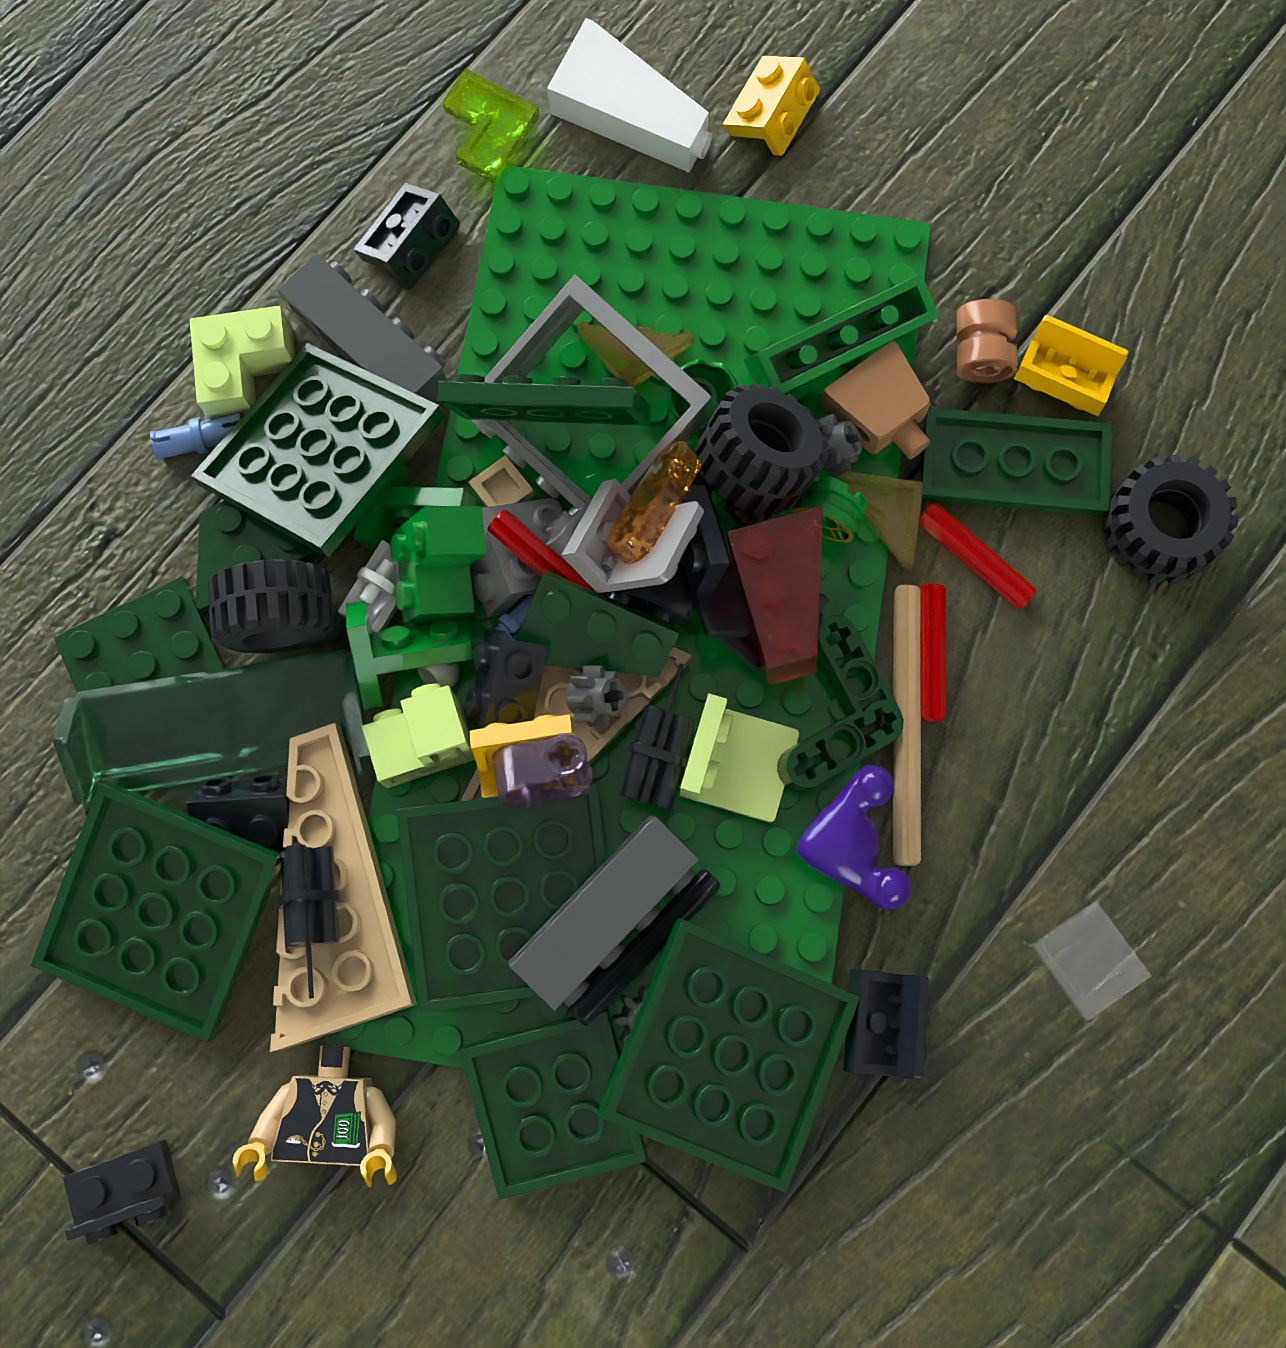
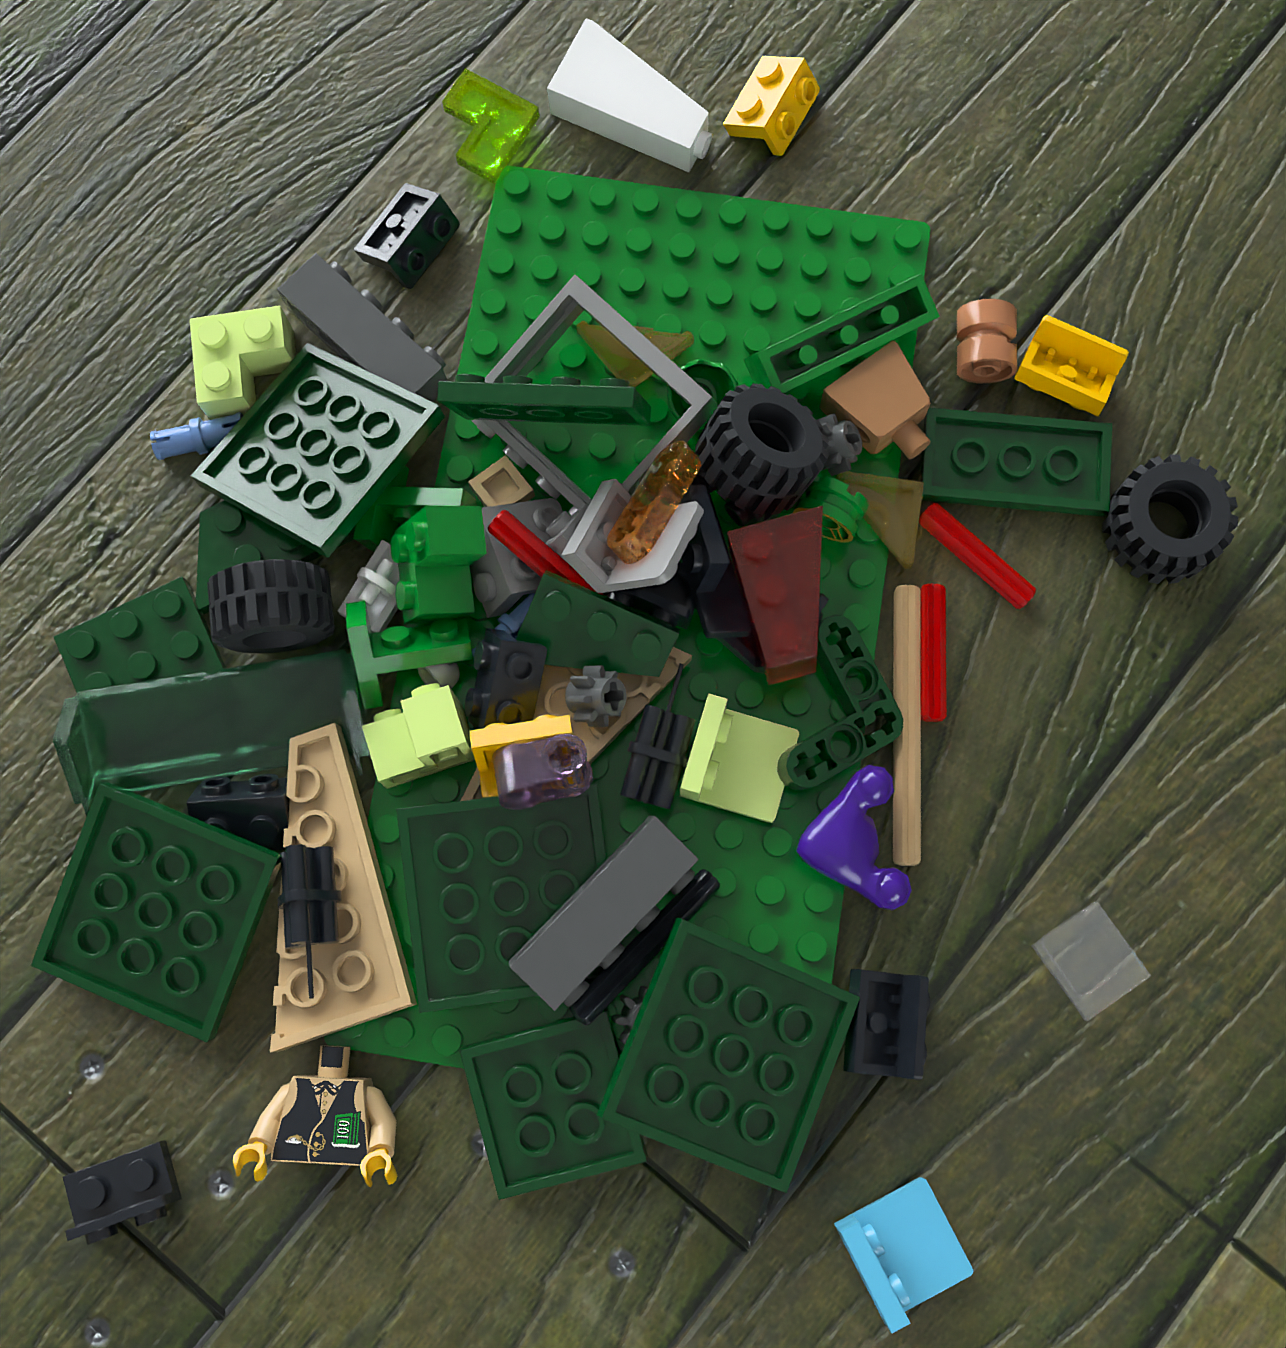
(904, 1250): none -> medium azure bracket

